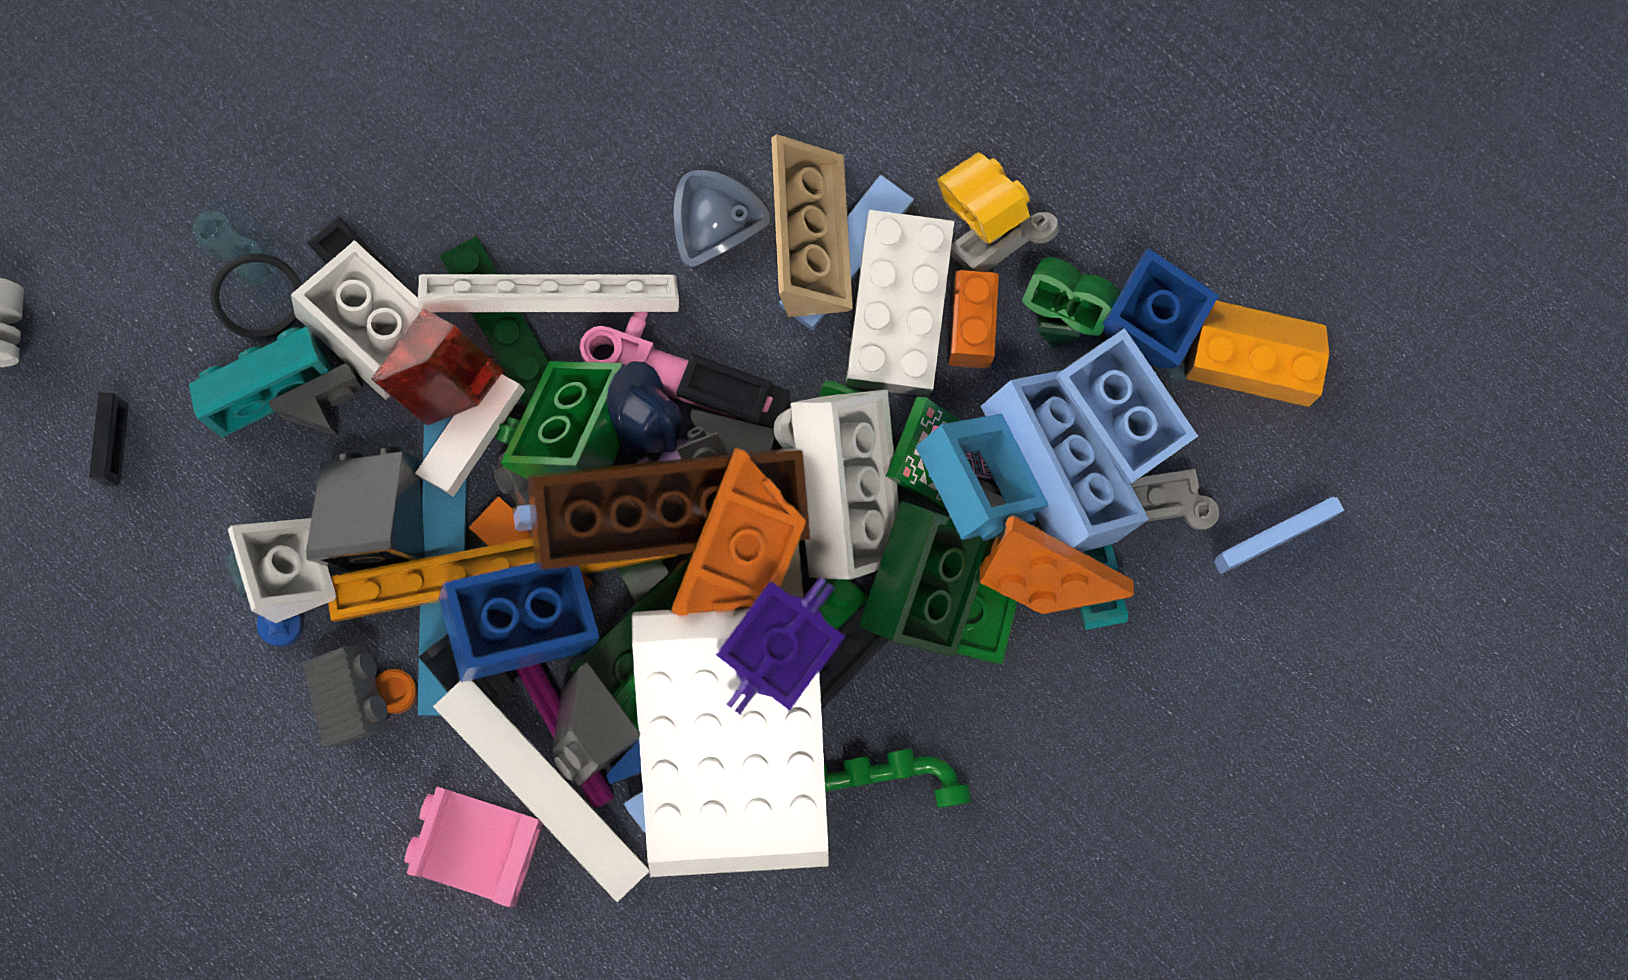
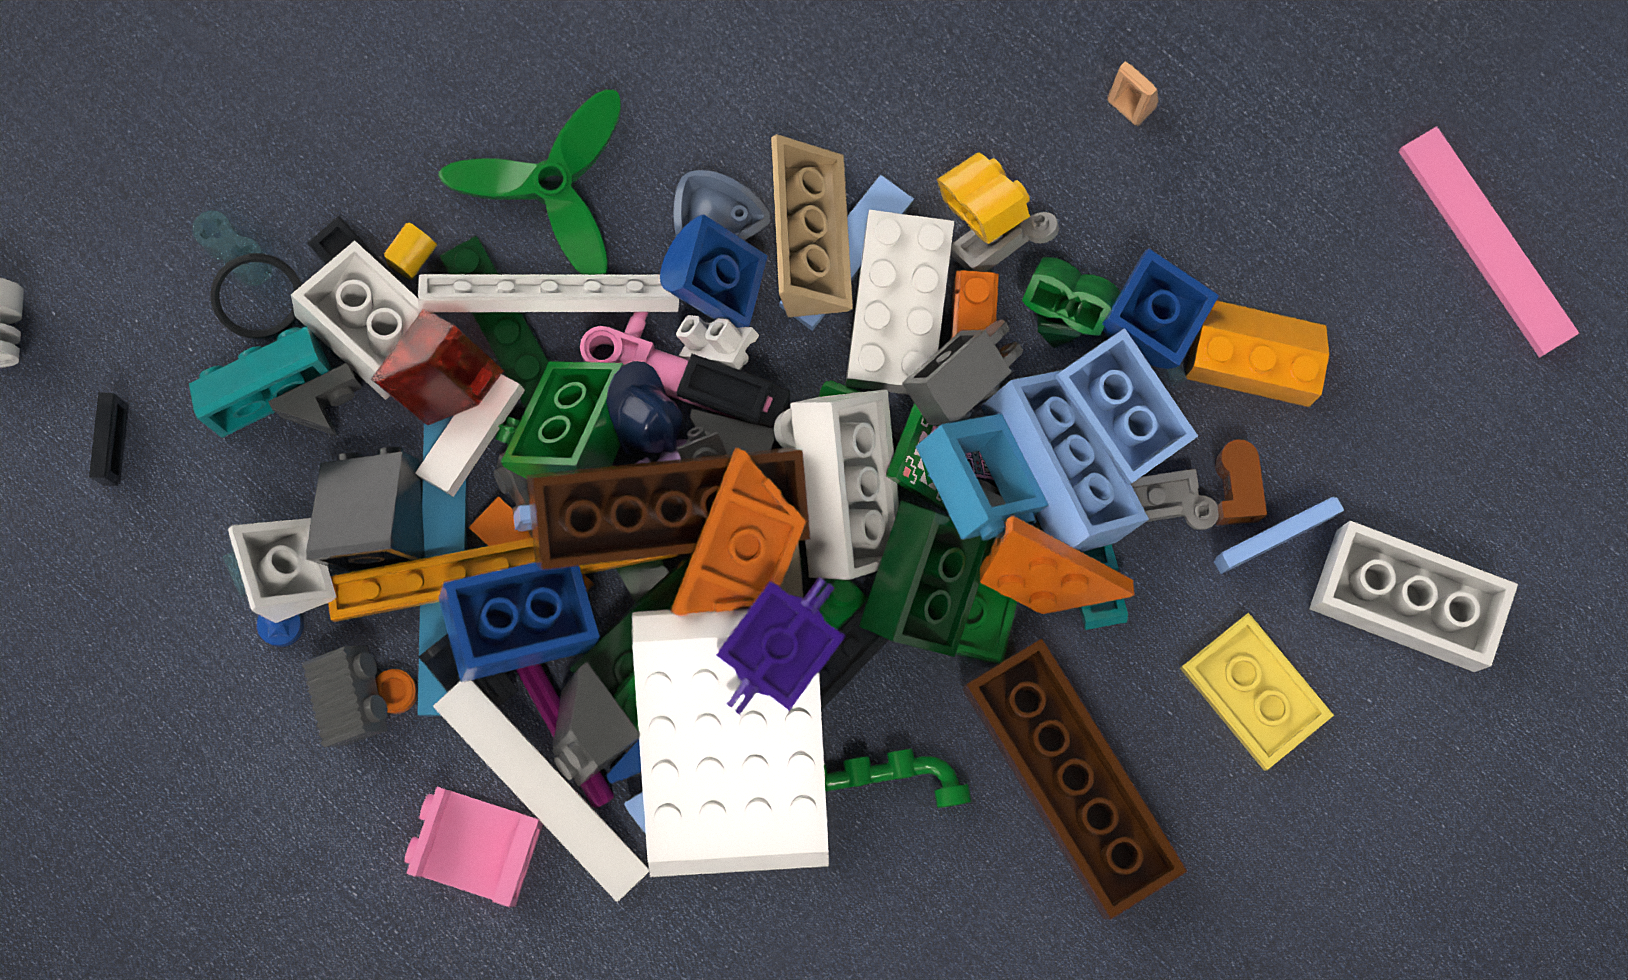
(409, 251): none -> yellow brick
(571, 156): none -> green piece
(714, 271): none -> blue brick
(716, 341): none -> white hips
(962, 374): none -> dark grey hinge
(1074, 780): none -> reddish brown brick
(1133, 94): none -> light nougat slope
(1242, 484): none -> dark orange leg
(1256, 691): none -> light yellow tile
(1413, 596): none -> white brick
(1488, 242): none -> bright pink tile

